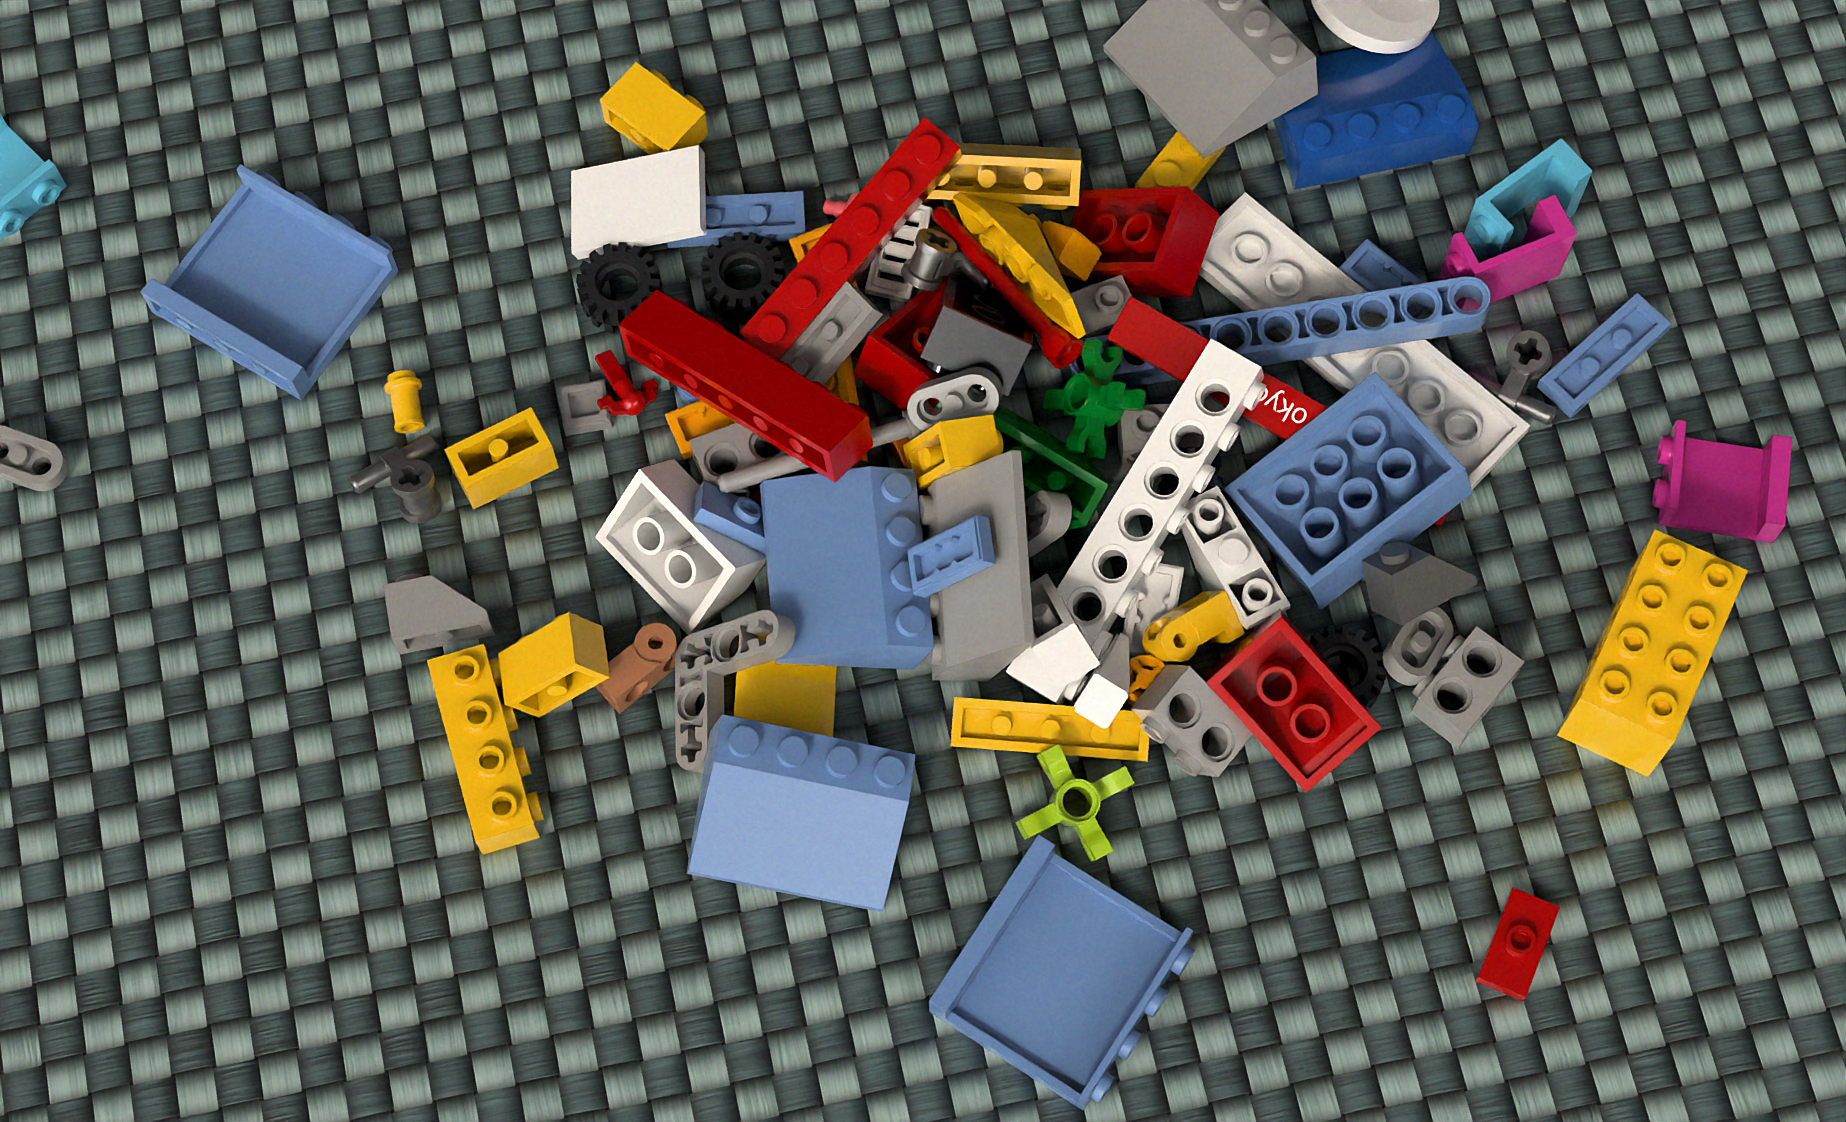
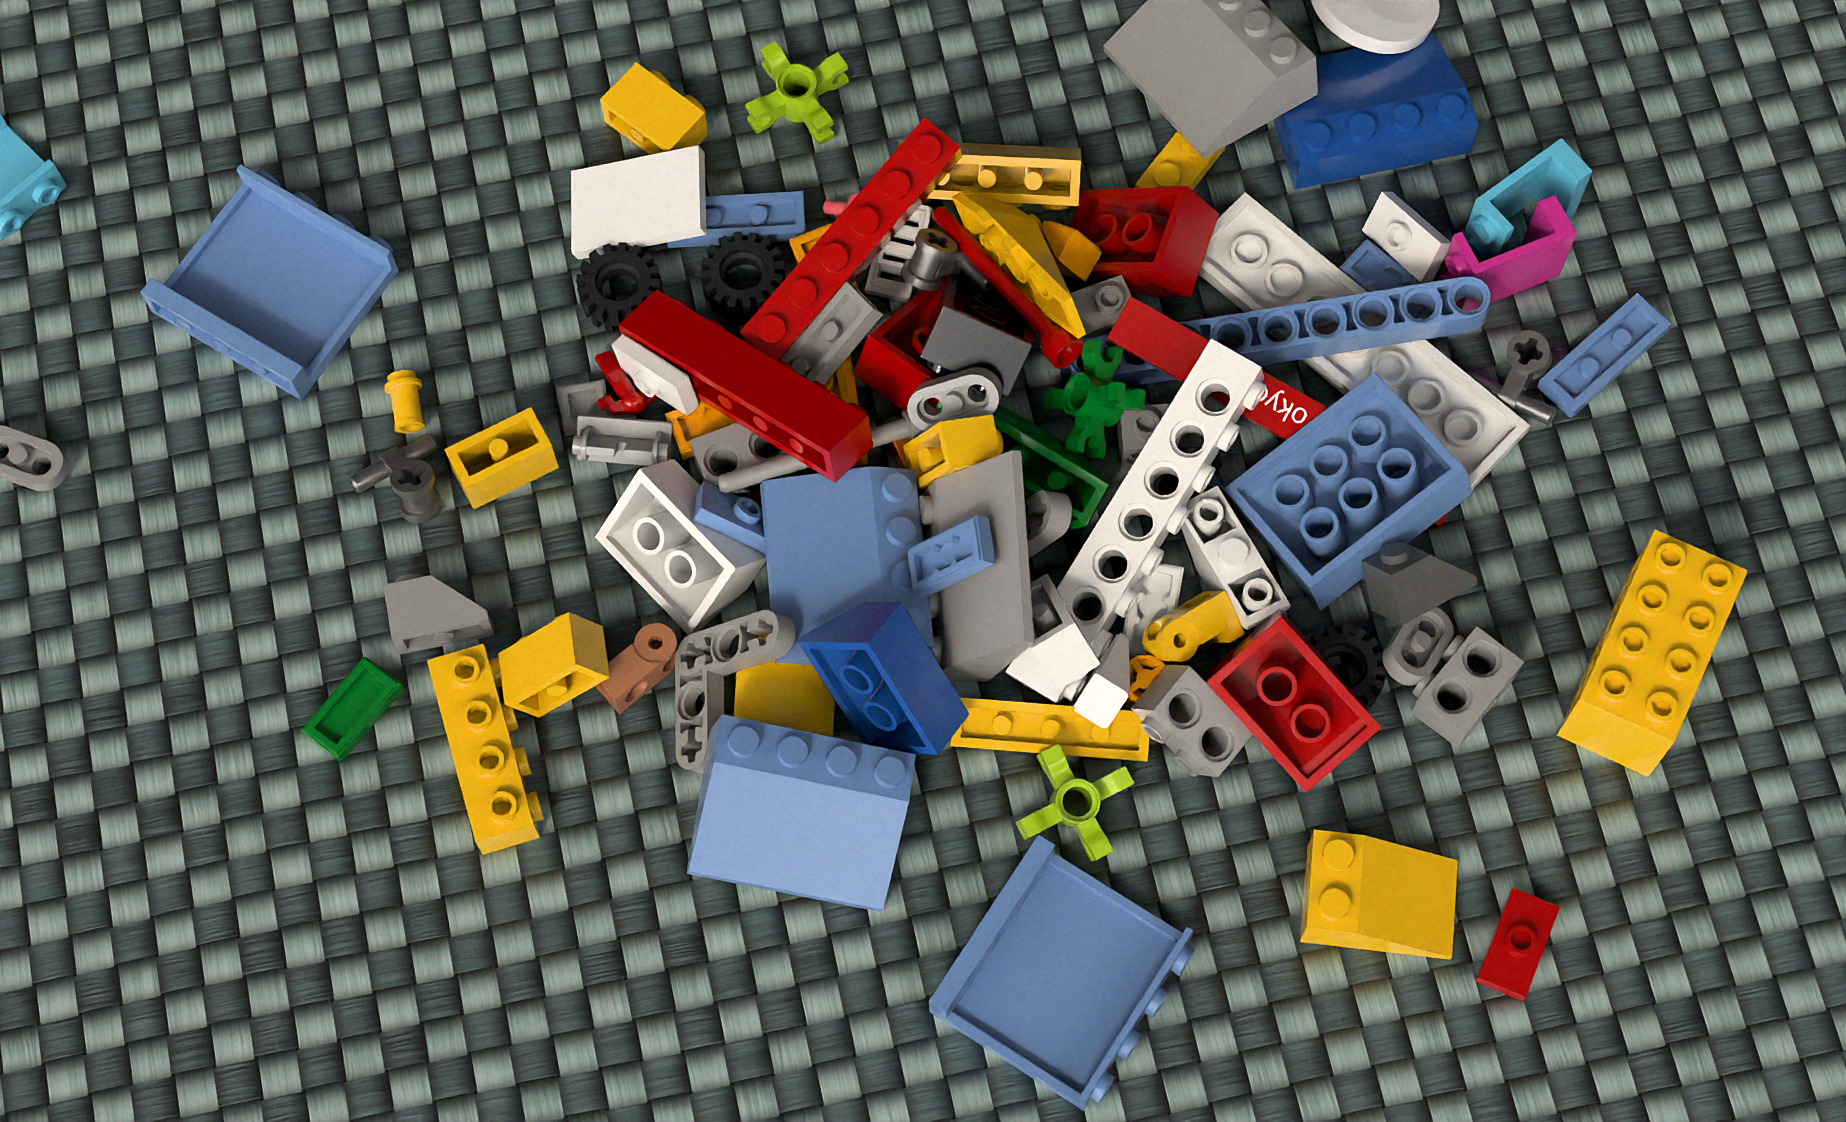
(352, 709): none -> green tile
(622, 440): none -> light grey hinge
(655, 375): none -> white plate
(795, 77): none -> lime pin
(886, 678): none -> blue slope
(1378, 896): none -> yellow slope
(1406, 237): none -> white plate
(1723, 486): dark pink panel -> none

